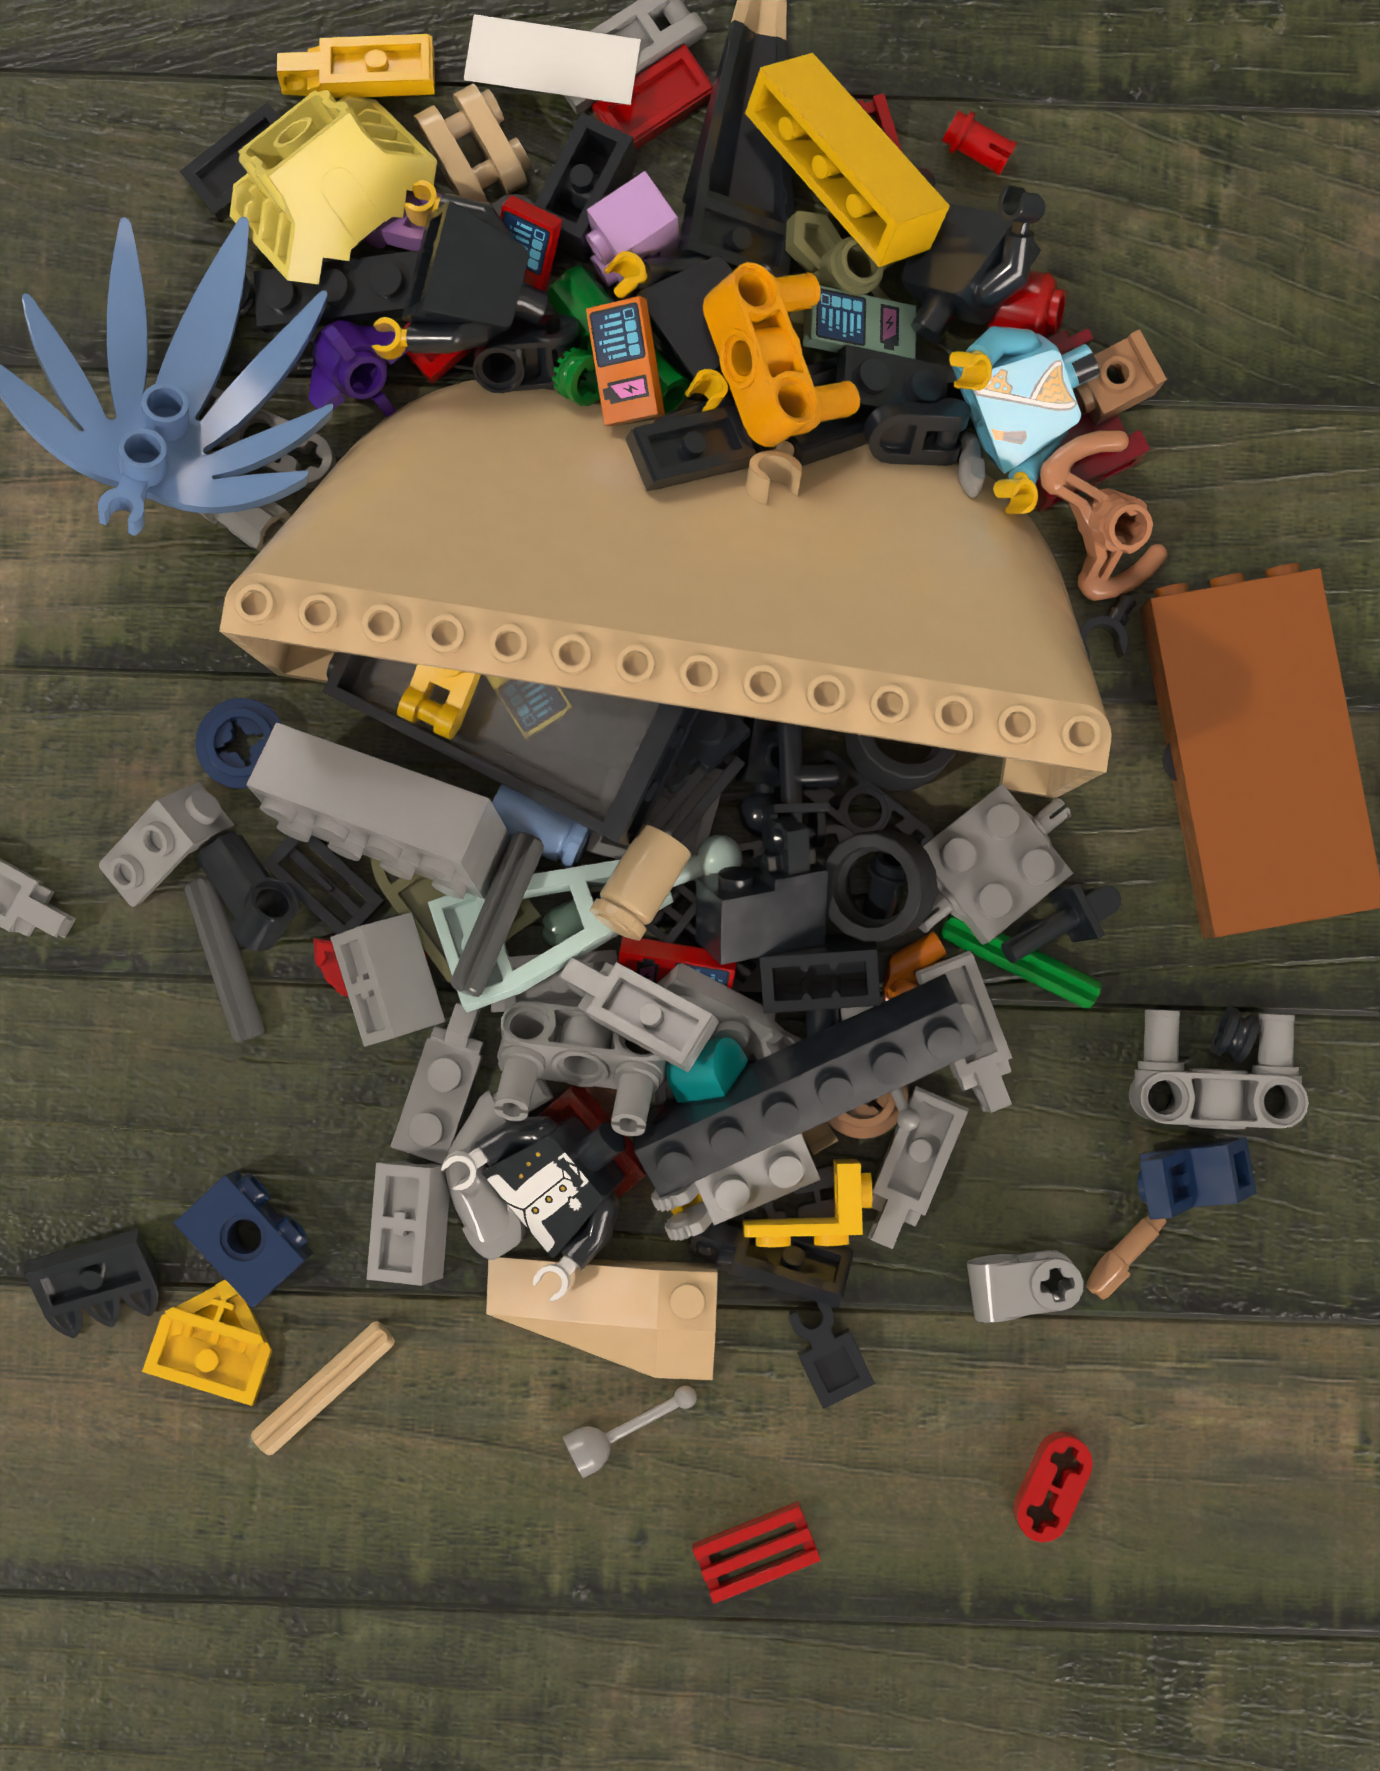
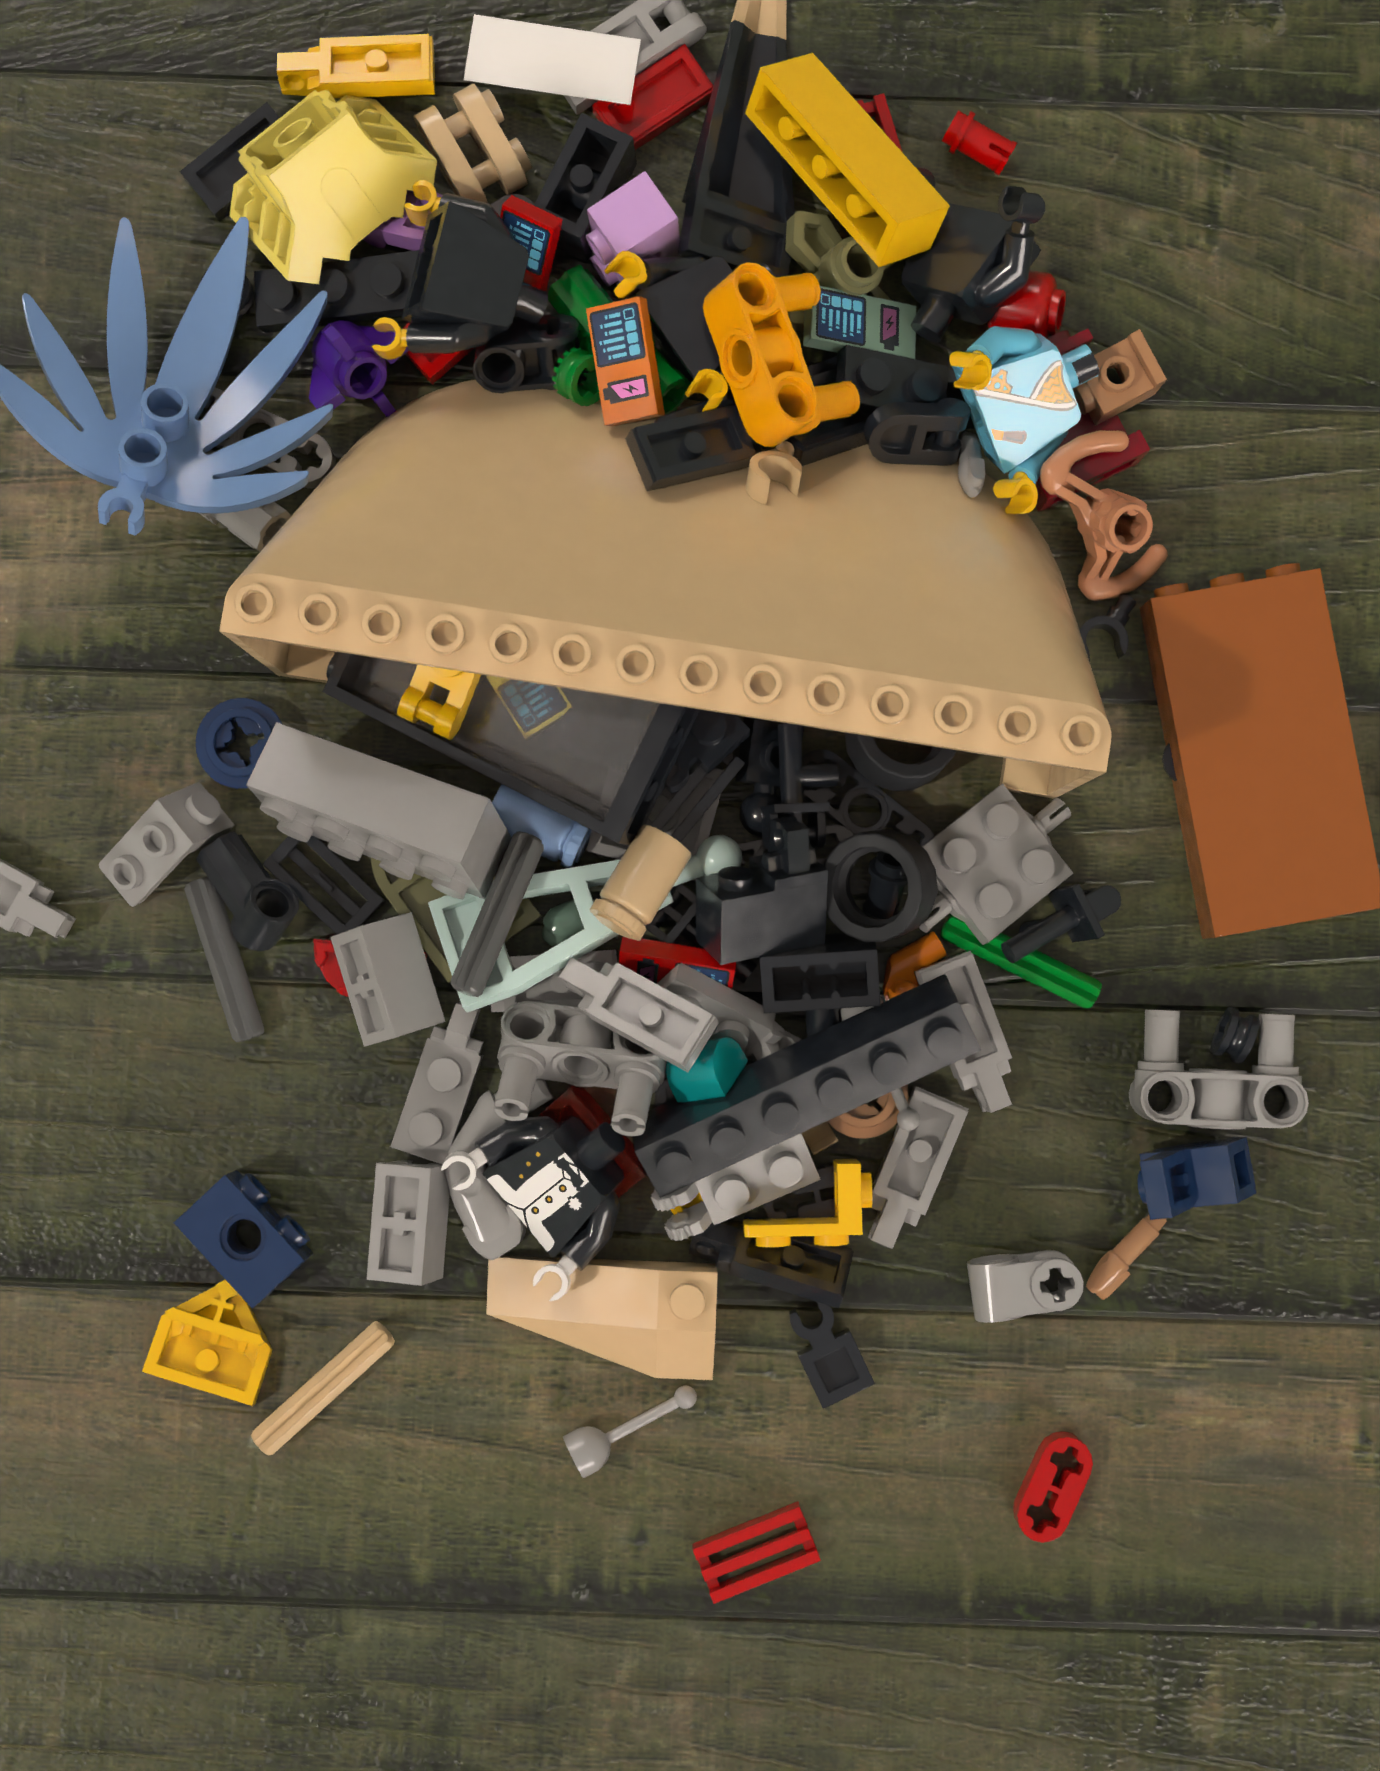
(94, 1279): black plate -> none

